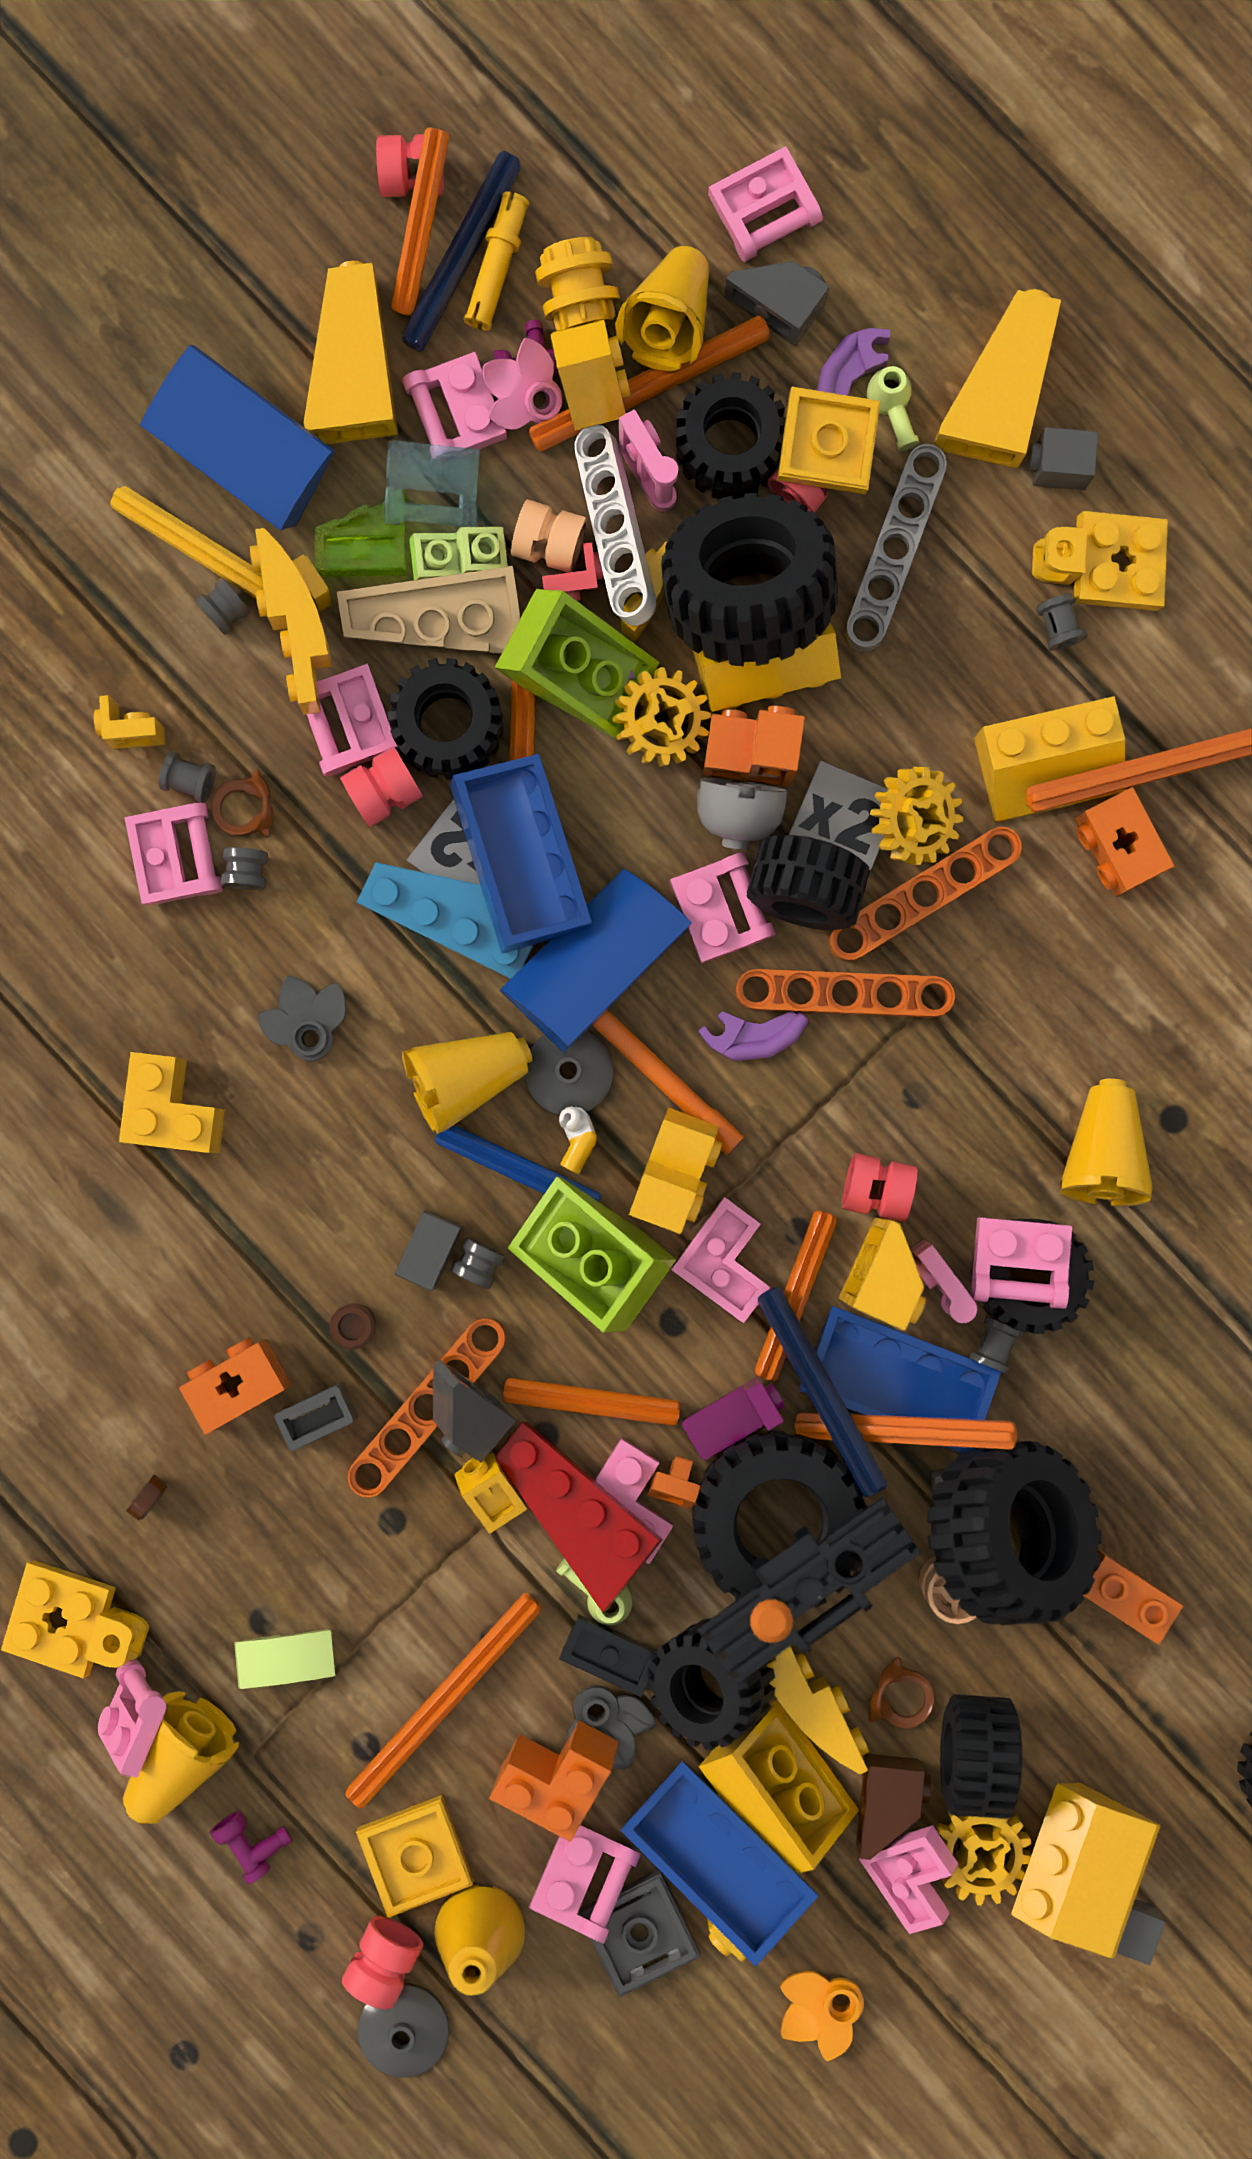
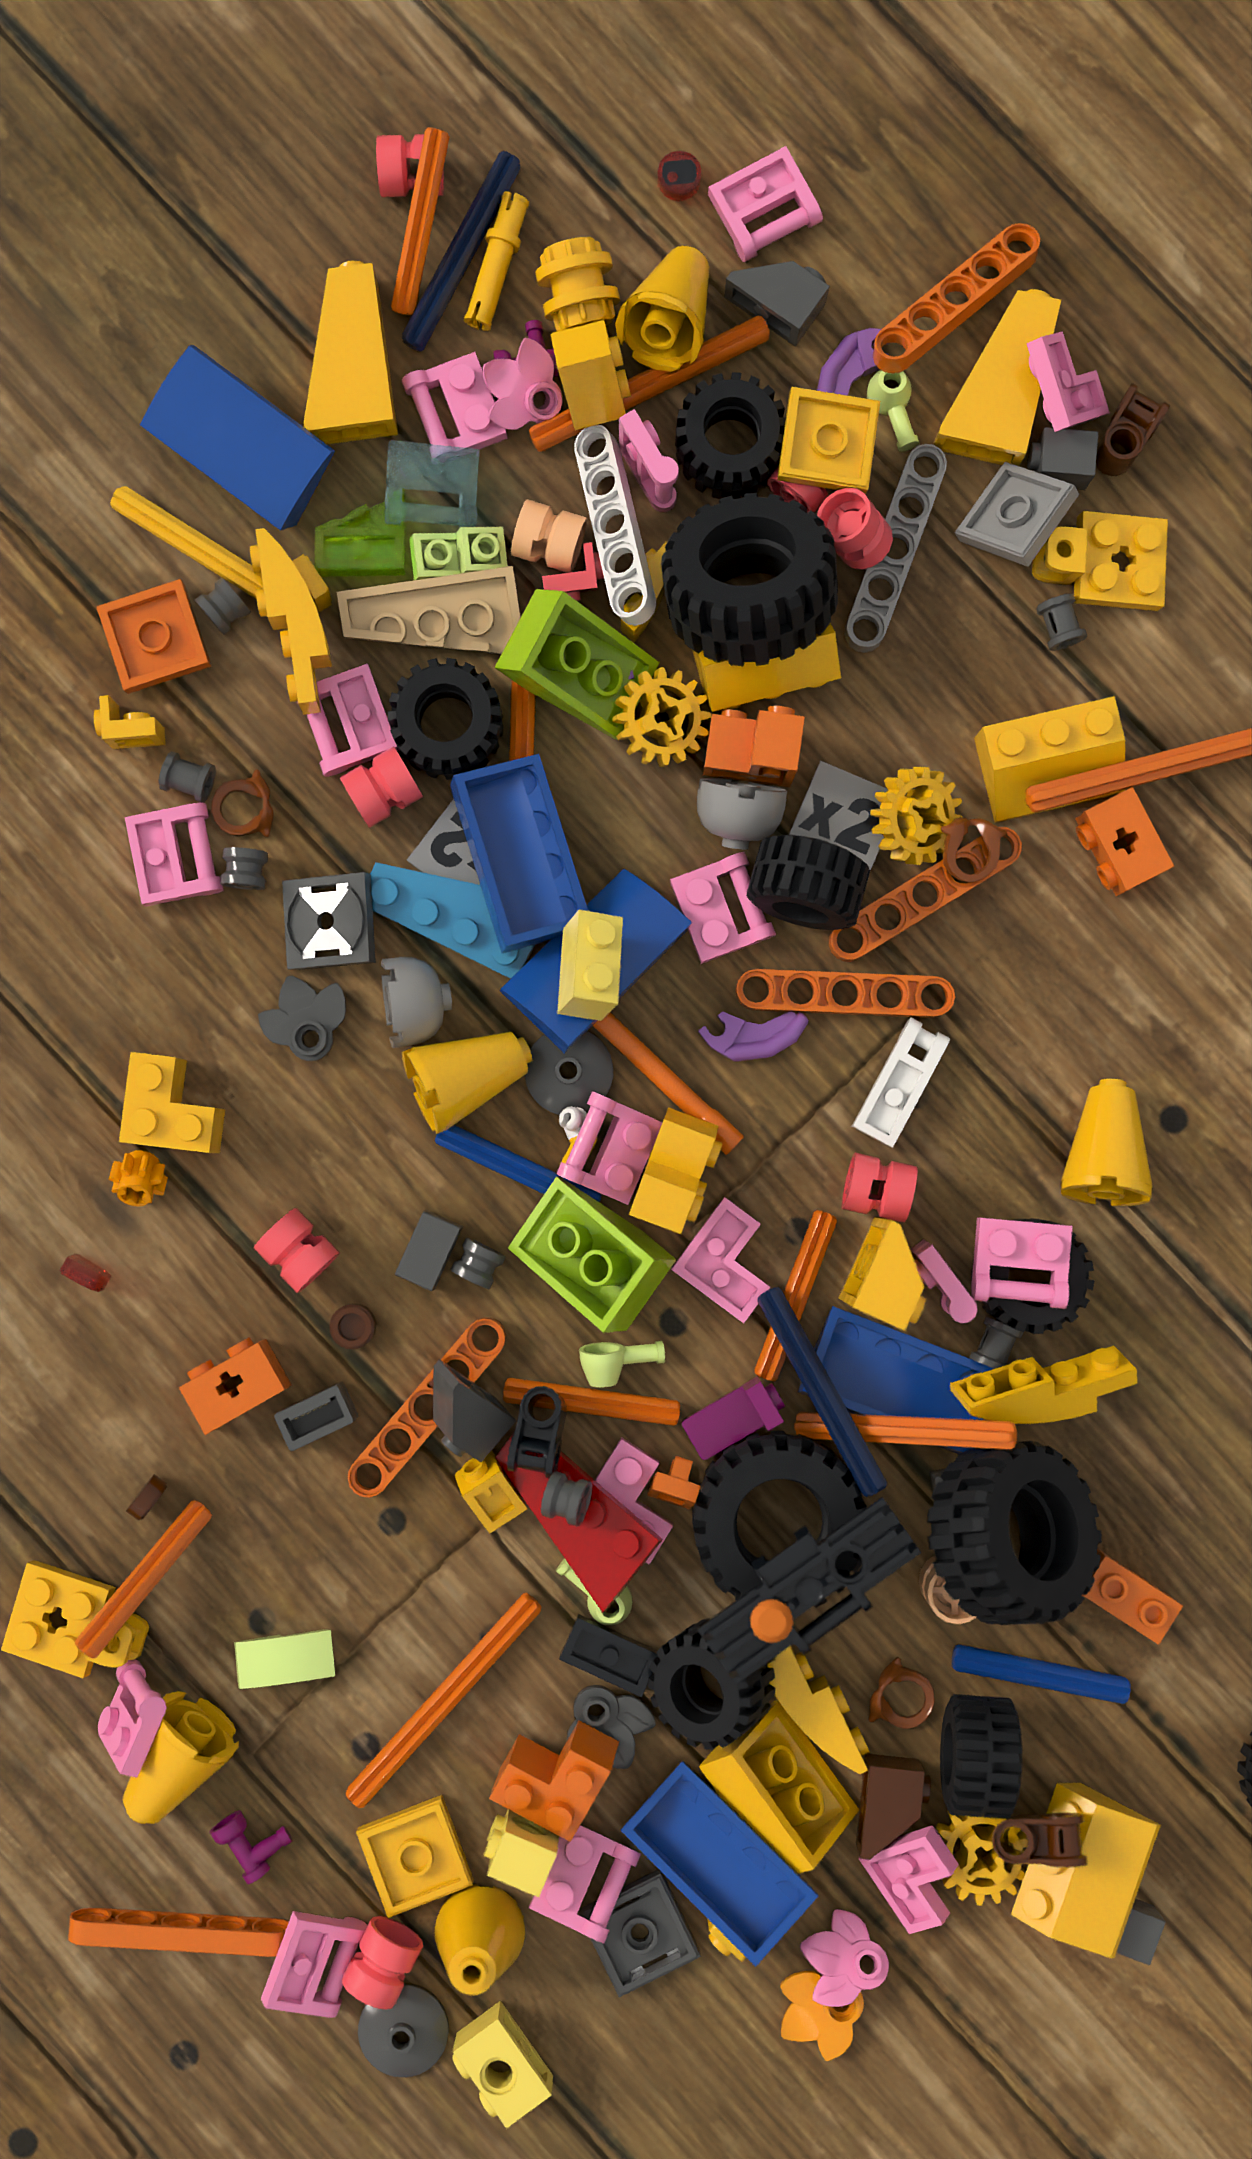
(85, 1273): none -> clear red tile
(138, 1178): none -> light orange gear
(143, 1579): none -> orange axle
(153, 636): none -> orange plate
(177, 1931): none -> orange beam
(296, 1250): none -> coral wheel
(303, 1960): none -> bright pink plate
(352, 924): none -> dark grey piece
(413, 1000): none -> light grey cylinder
(495, 2038): none -> light yellow brick
(520, 1852): none -> light yellow brick
(537, 1436): none -> black piece
(566, 1498): none -> dark grey wheel
(590, 965): none -> light yellow brick
(604, 1360): none -> yellowish green bar
(621, 1153): none -> bright pink plate
(679, 175): none -> clear red tile
(838, 1958): none -> bright pink plate
(857, 527): none -> coral wheel
(900, 1084): none -> white plate
(949, 315): none -> orange beam
(954, 836): none -> dark orange piece
(1016, 513): none -> light grey tile
(1035, 1394): none -> yellow slope
(1041, 1674): none -> blue axle
(1051, 1838): none -> reddish brown piece
(1067, 396): none -> bright pink plate
(1131, 427): none -> reddish brown piece

